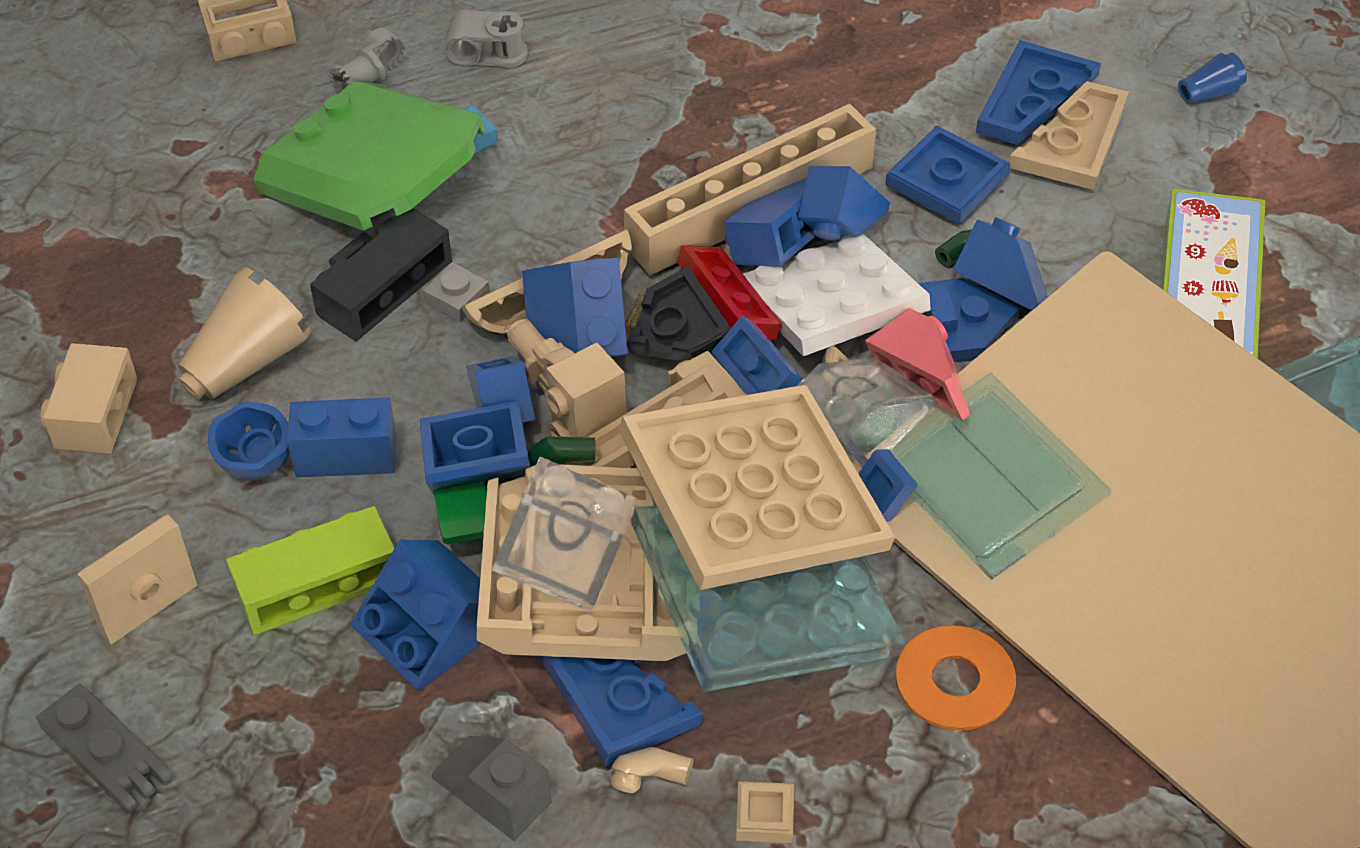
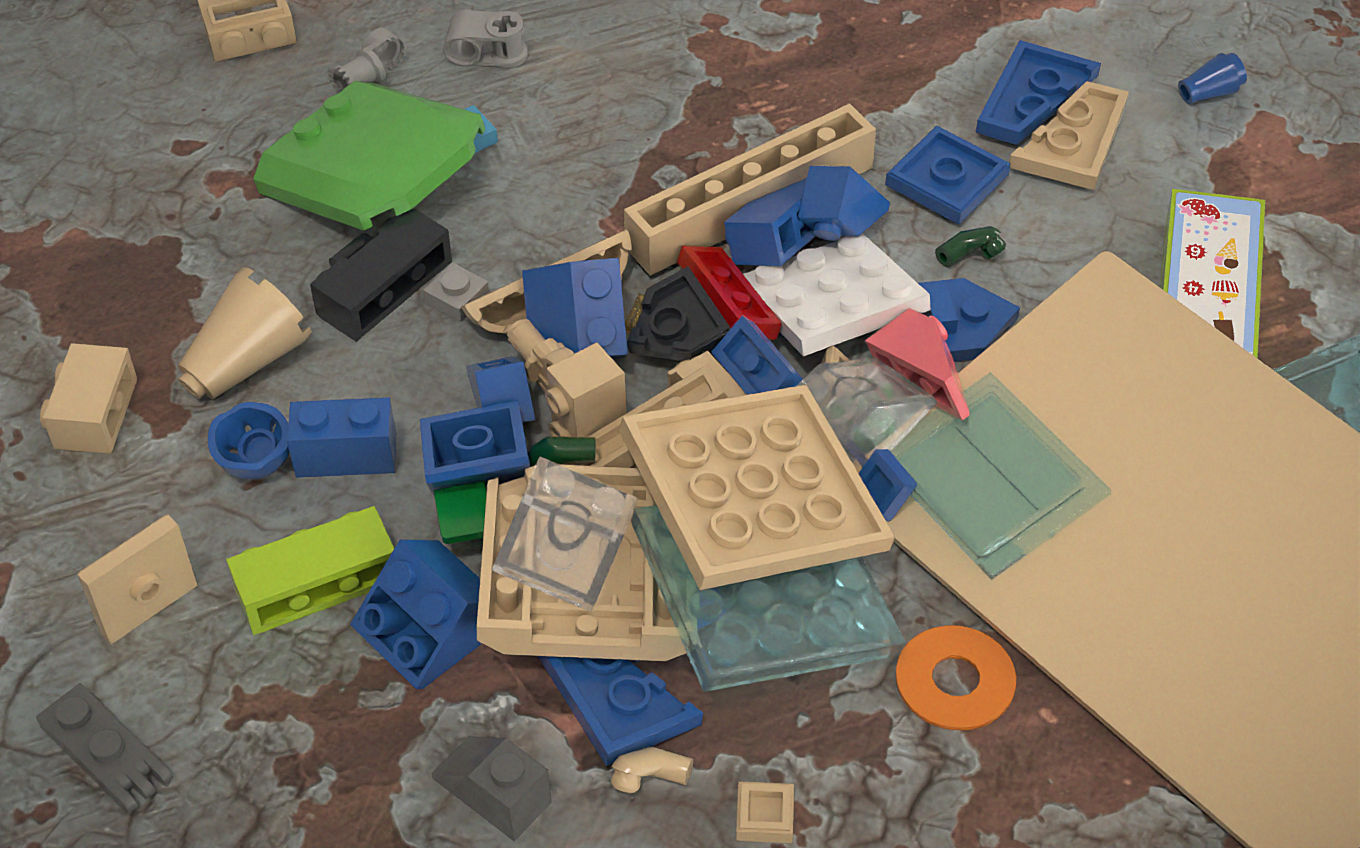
(1002, 262): blue slope -> none

